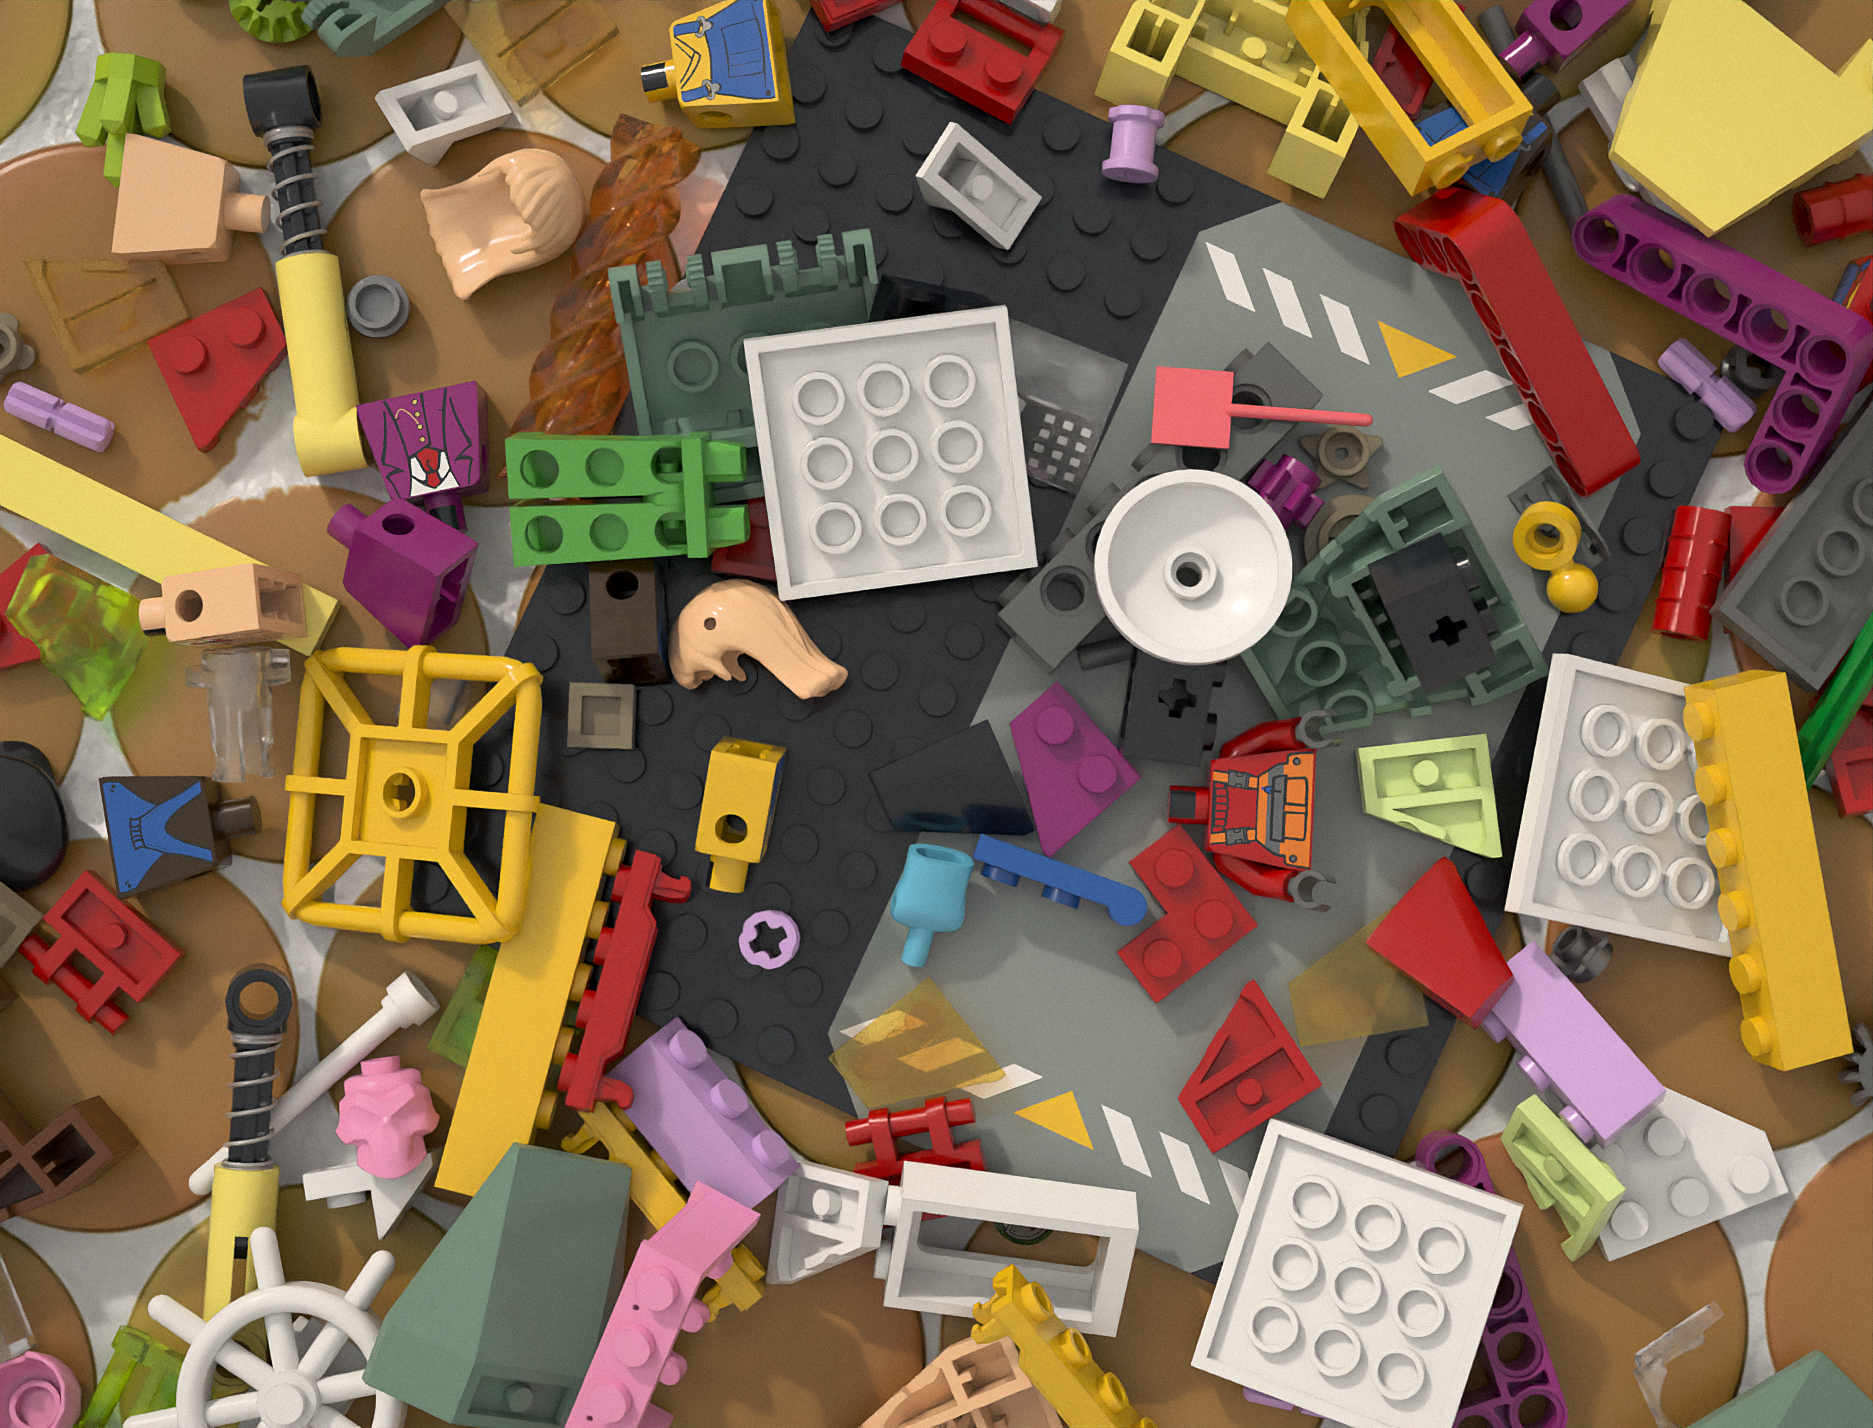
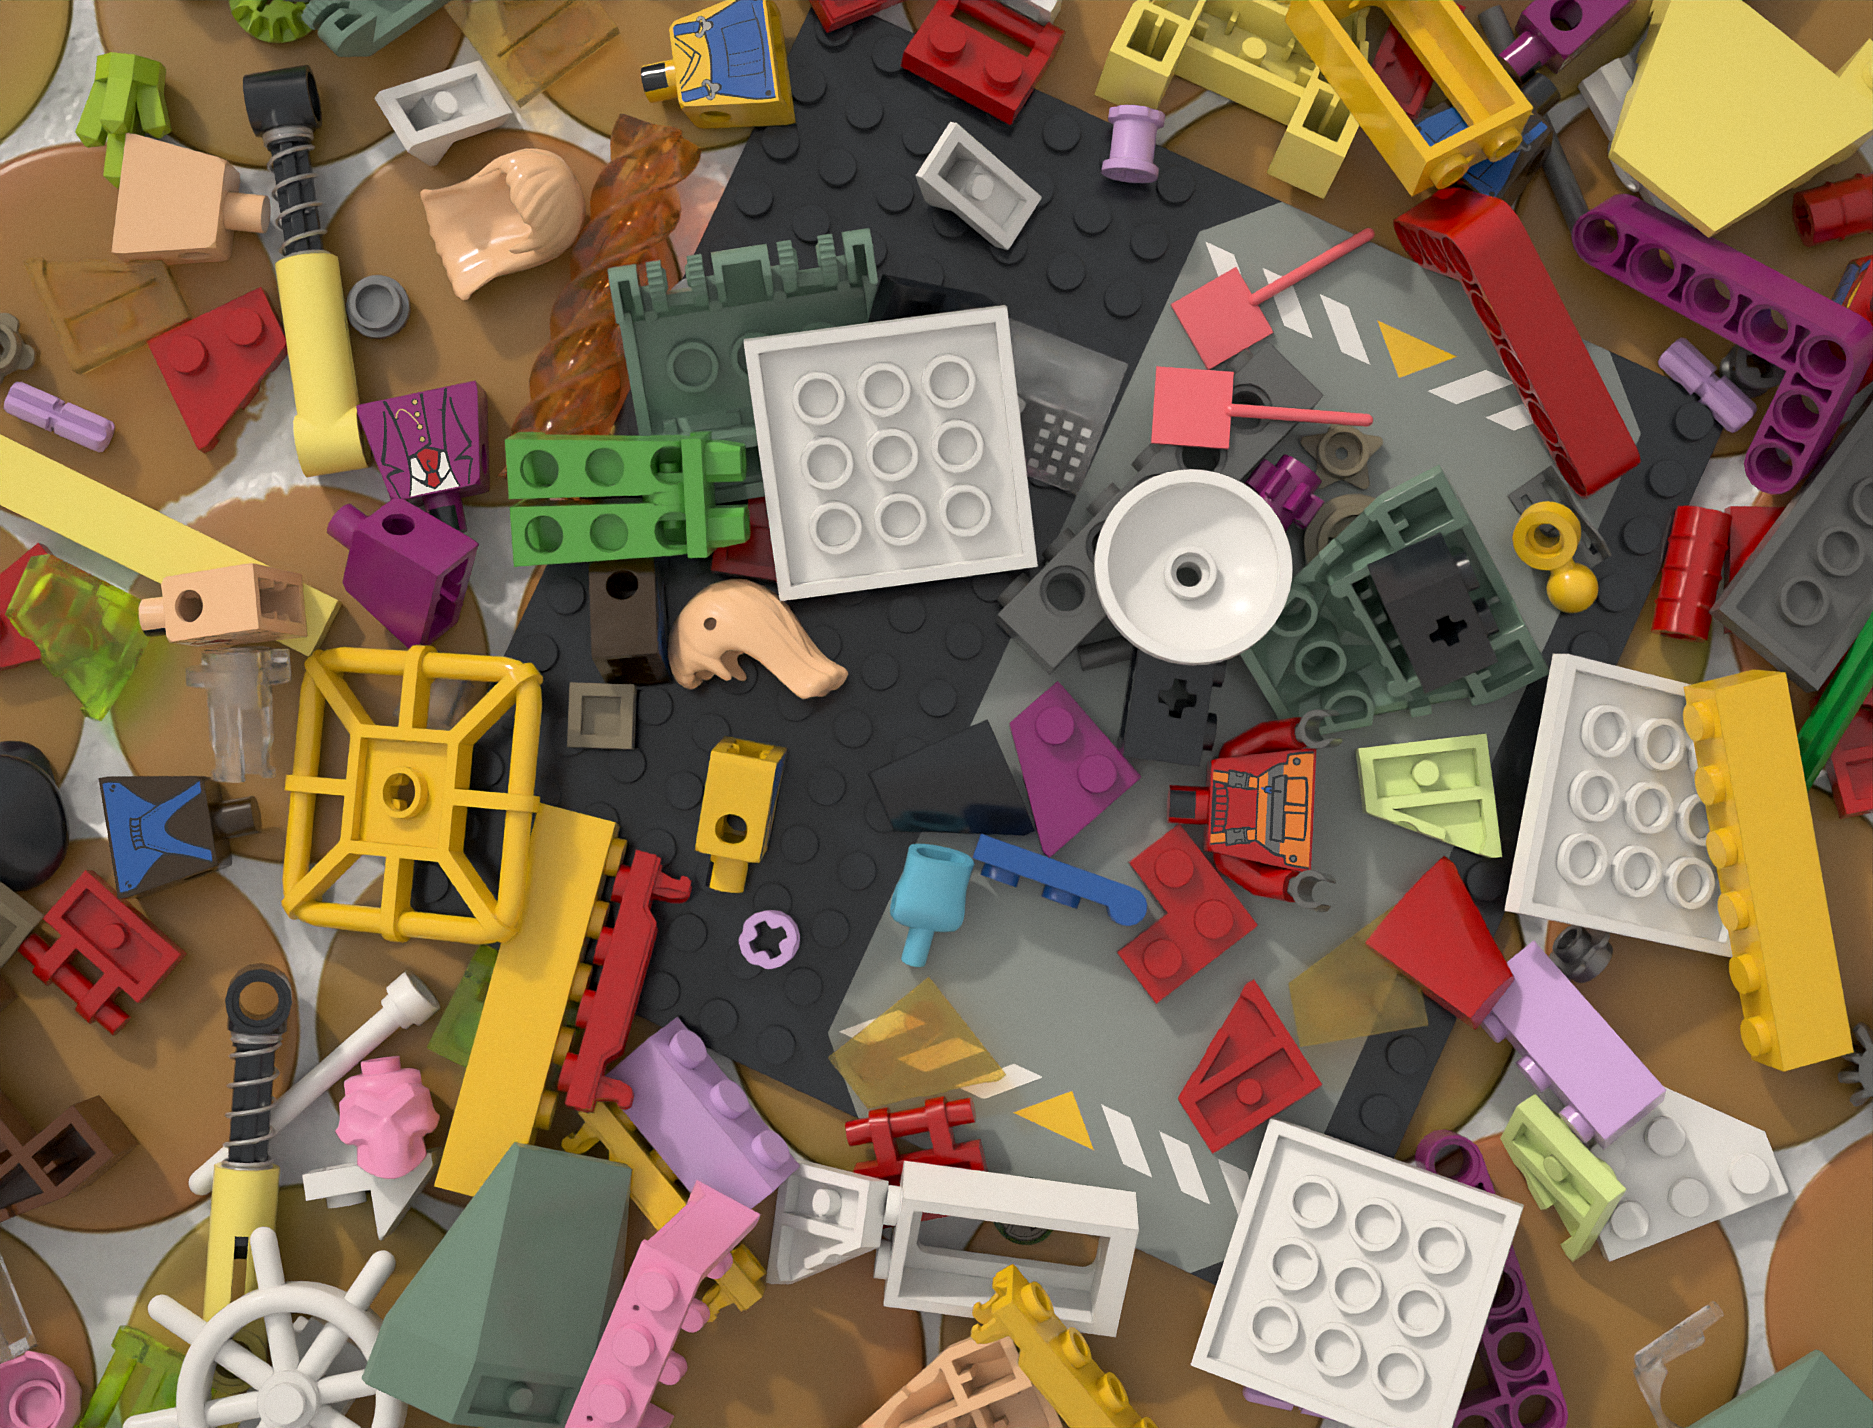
(1225, 314): none -> coral piece

